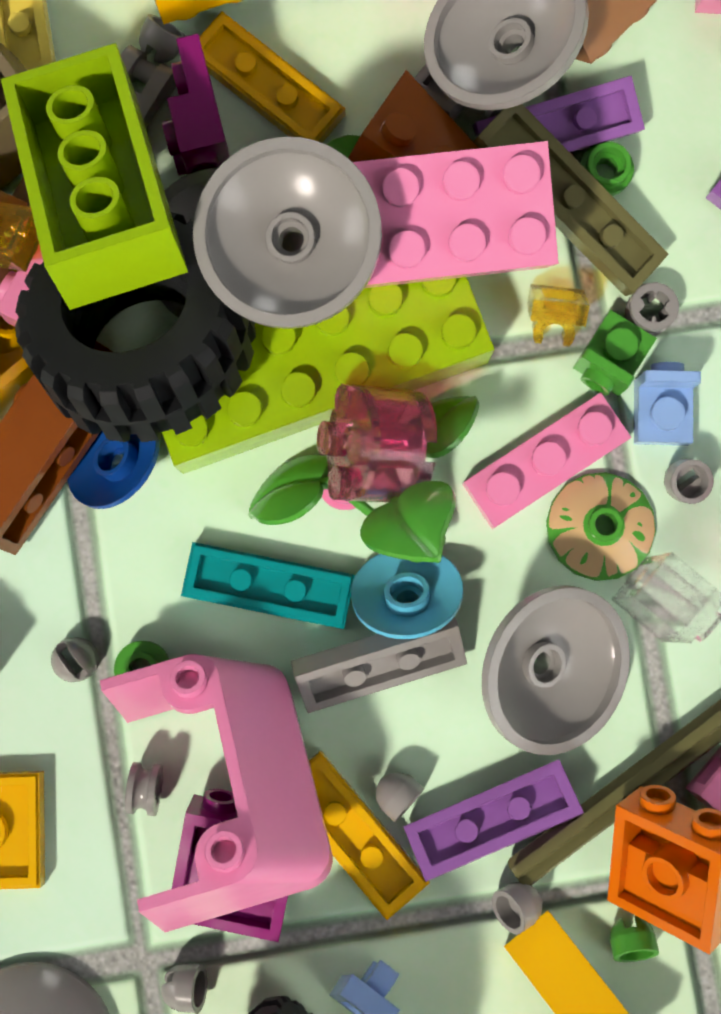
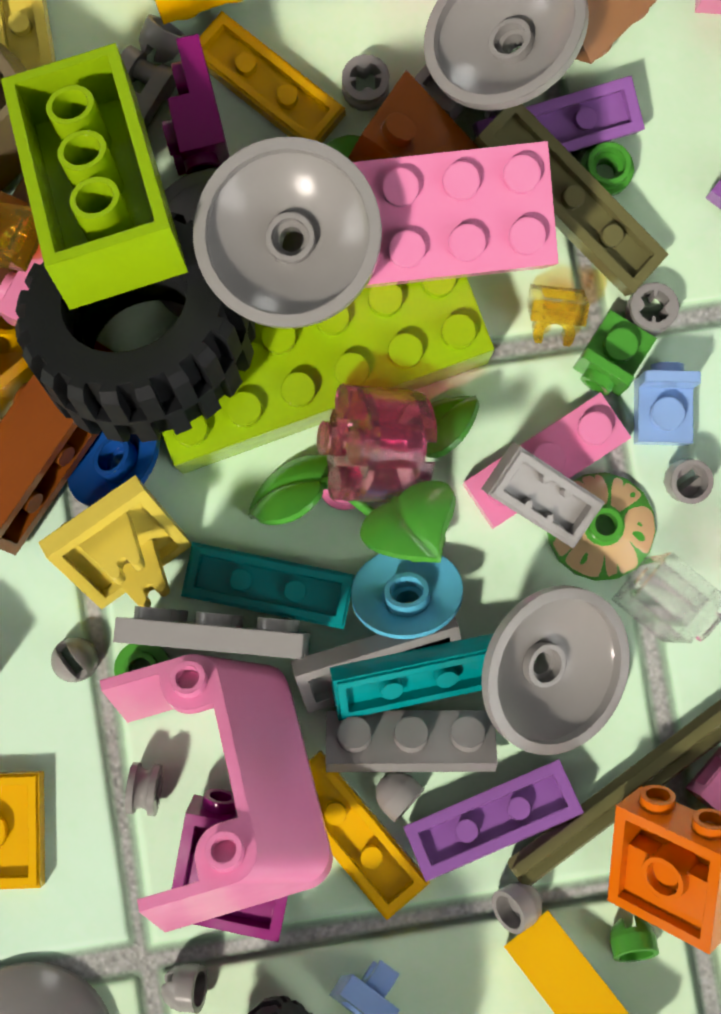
(118, 546): none -> light yellow plate
(212, 633): none -> light grey plate
(362, 67): none -> light grey bush
(409, 677): none -> teal tile
(411, 742): none -> light grey plate
(542, 495): none -> light grey plate

